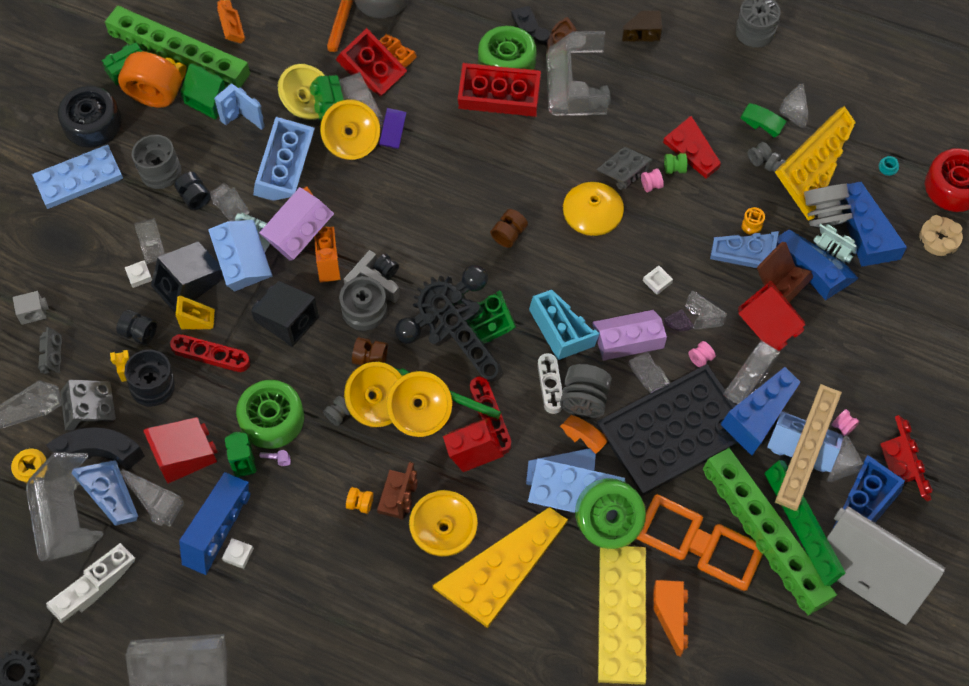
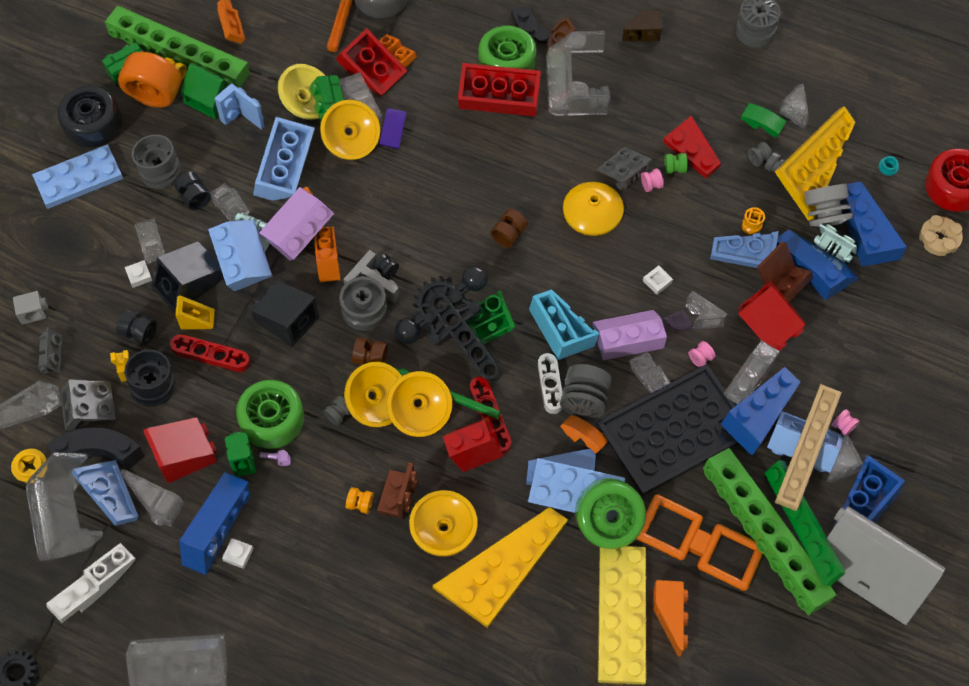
(902, 458): red bracket -> none

